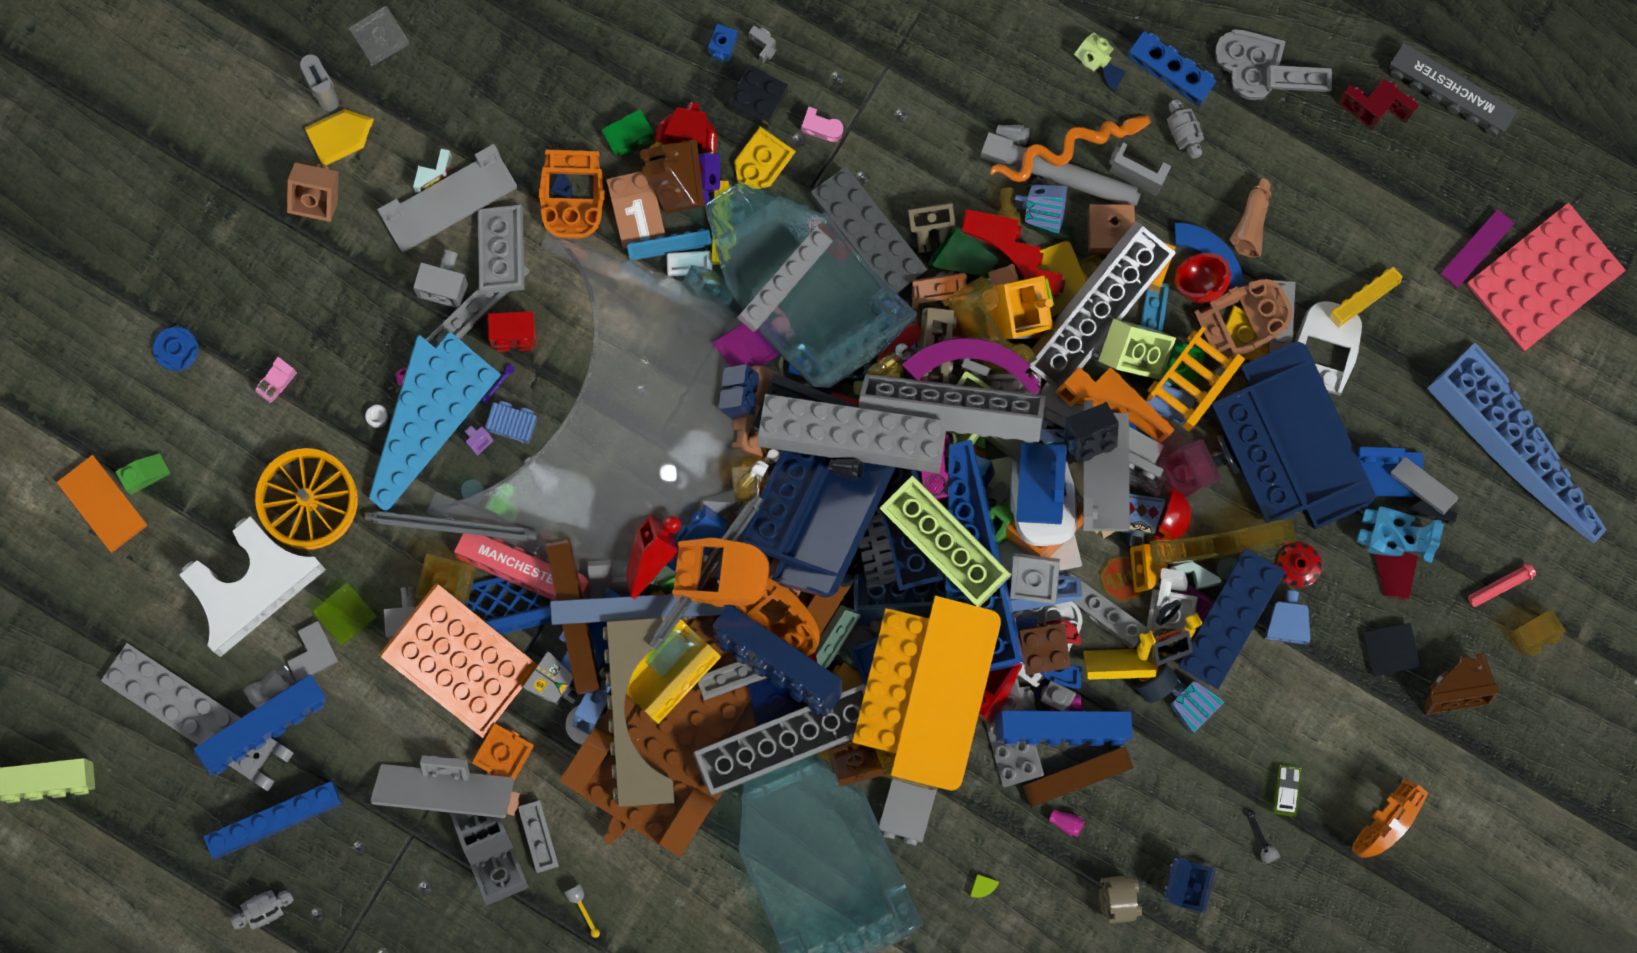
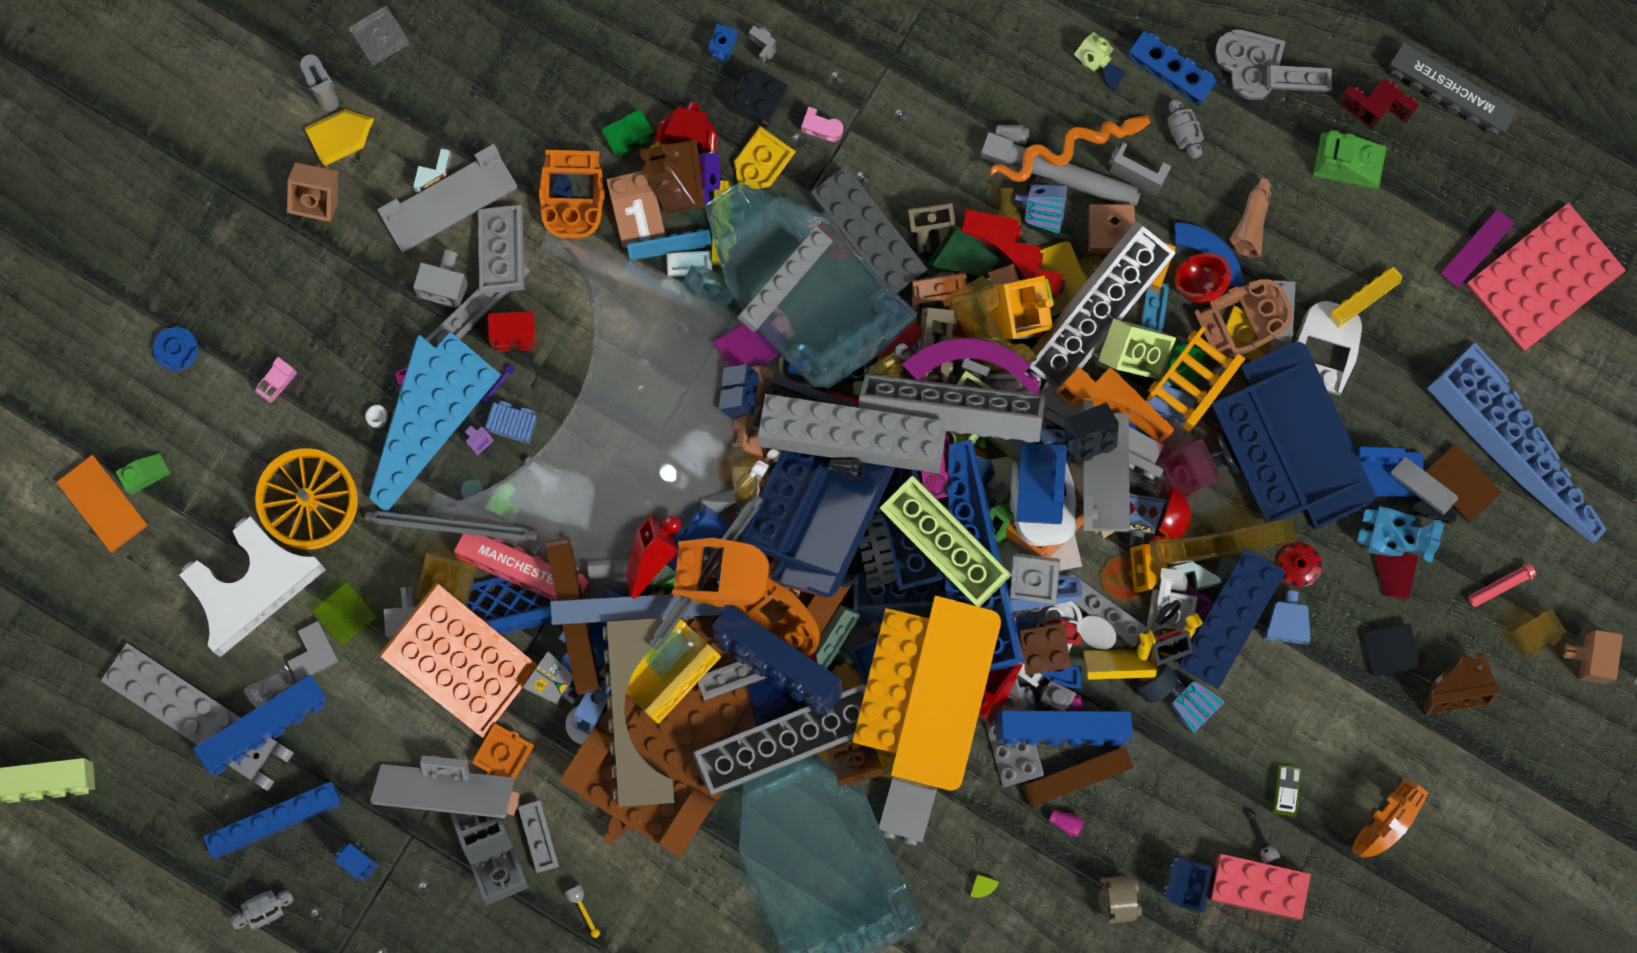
(356, 861): none -> blue brick
(1097, 632): none -> white sticker
(1260, 887): none -> coral brick
(1349, 159): none -> bright green piece
(1465, 480): none -> reddish brown tile
(1597, 657): none -> nougat brick

